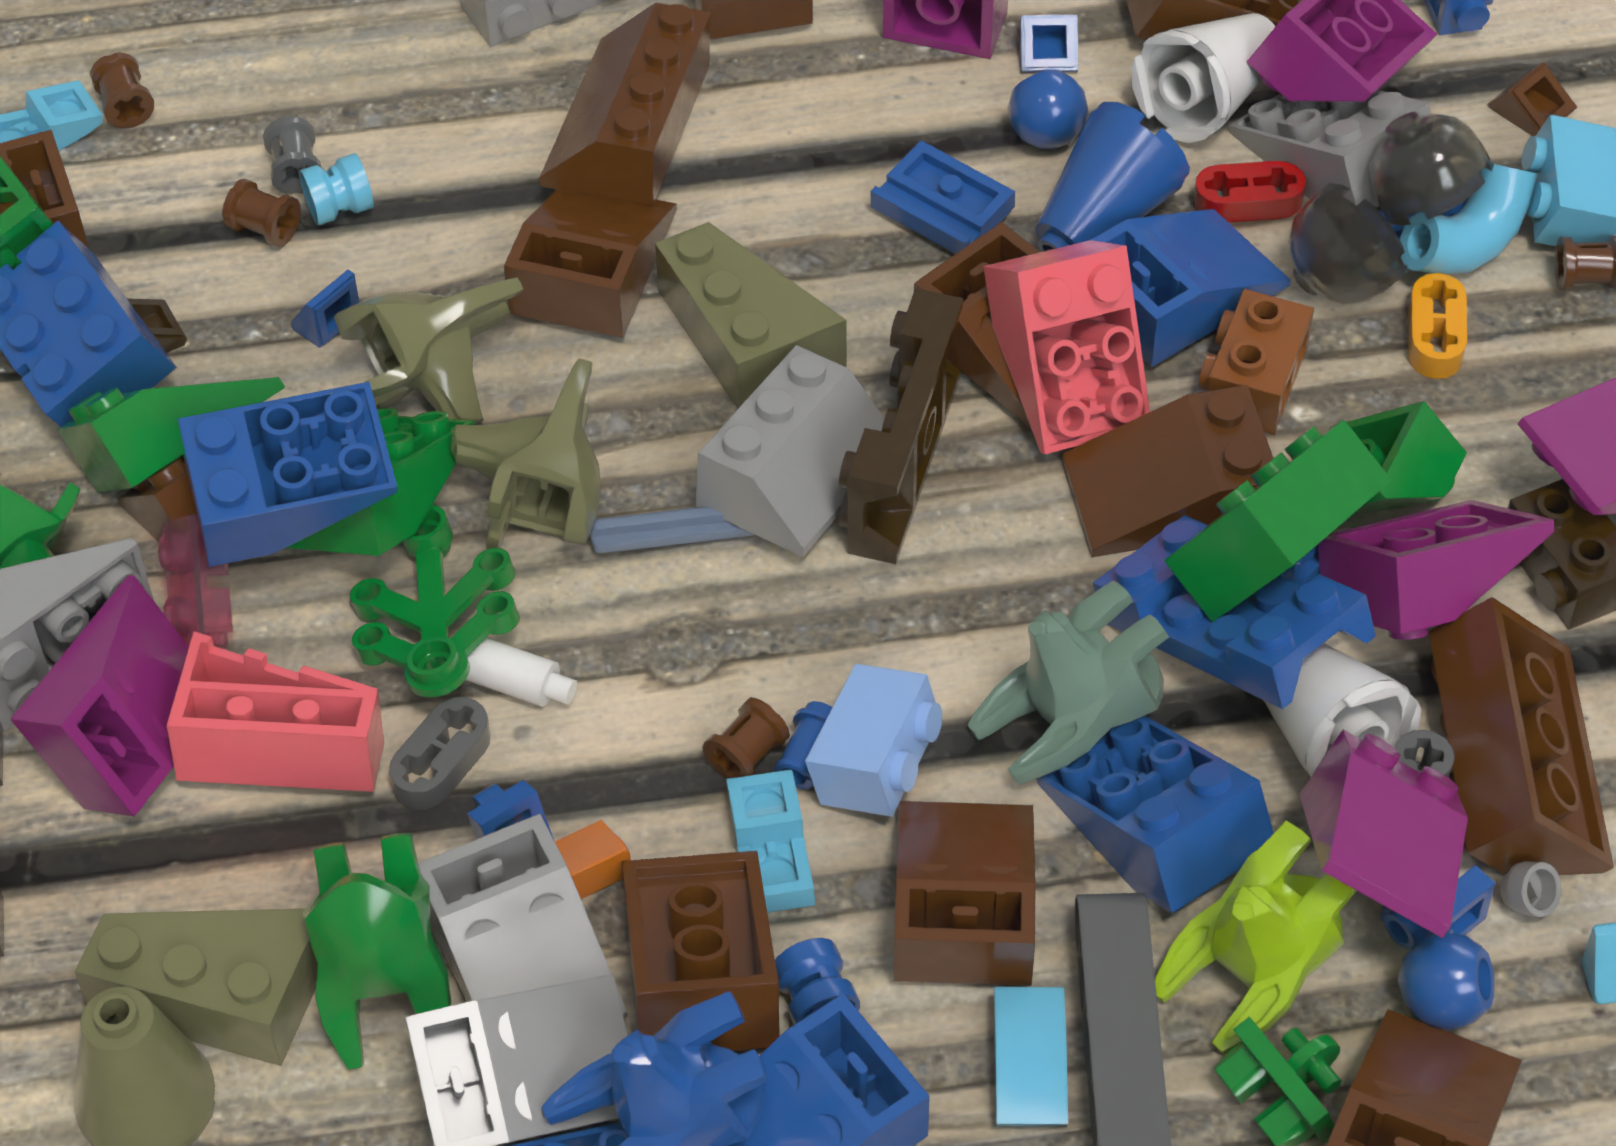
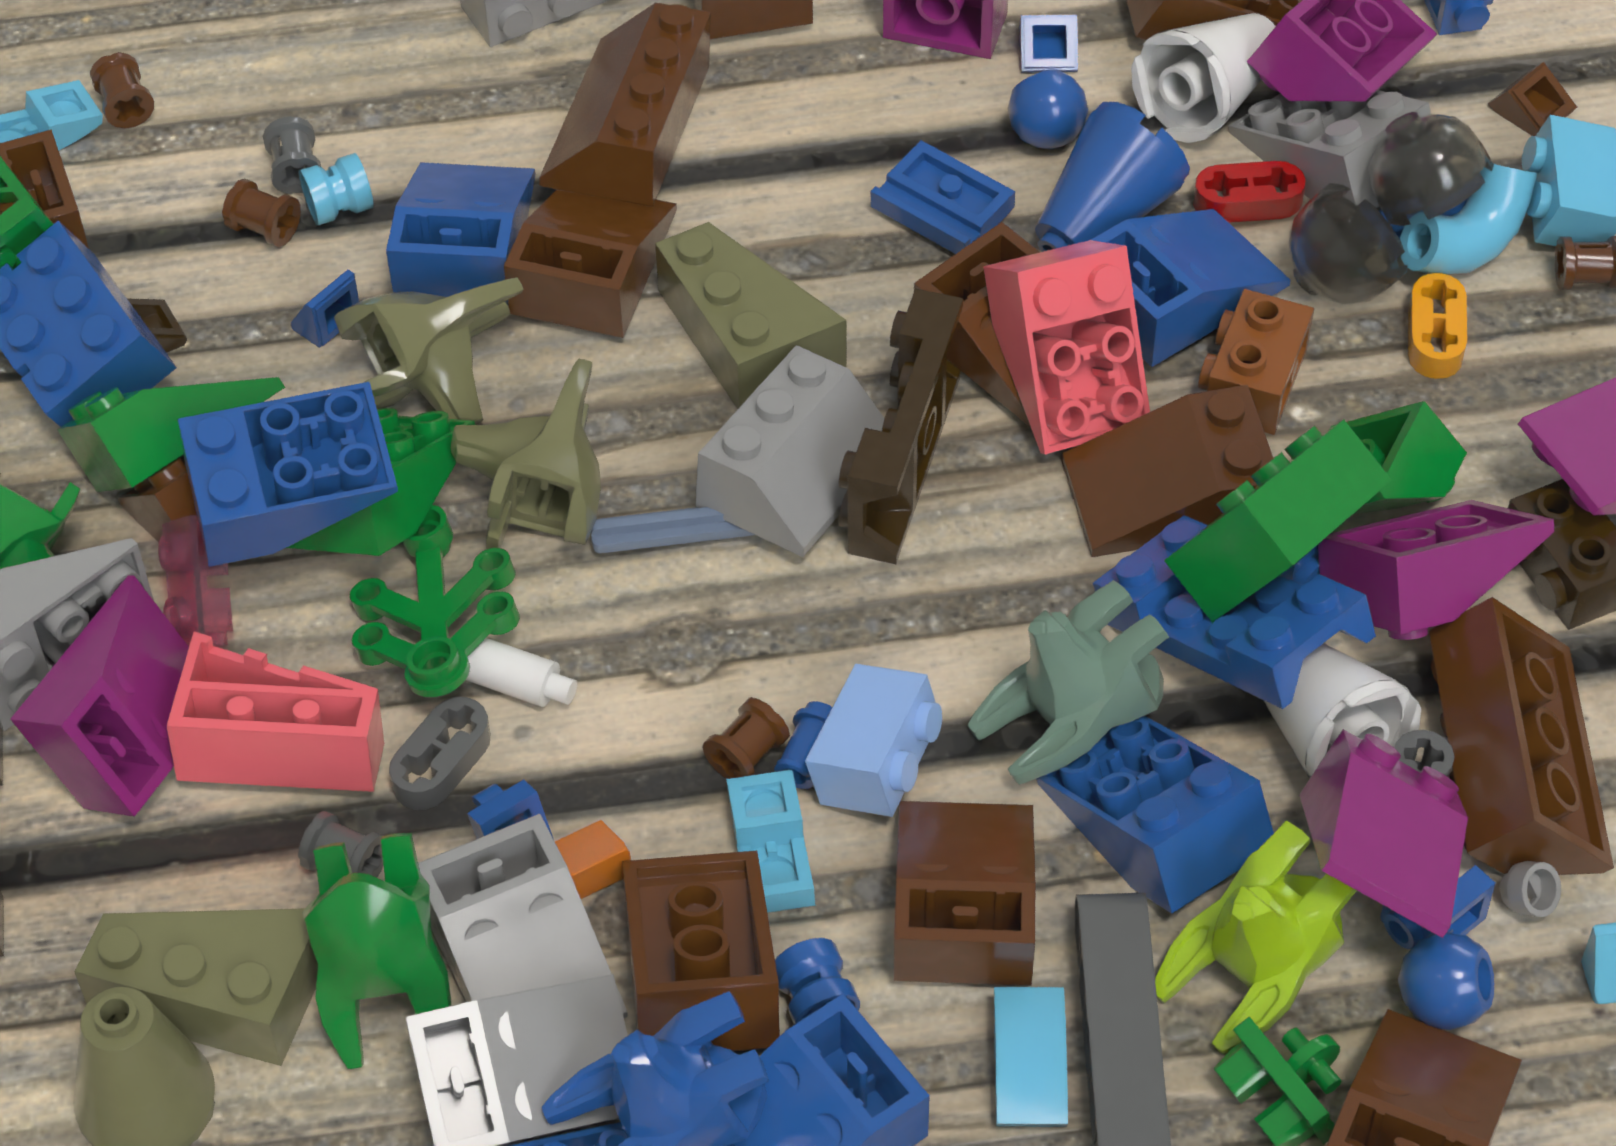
(362, 850): none -> dark grey bush
(456, 226): none -> blue slope

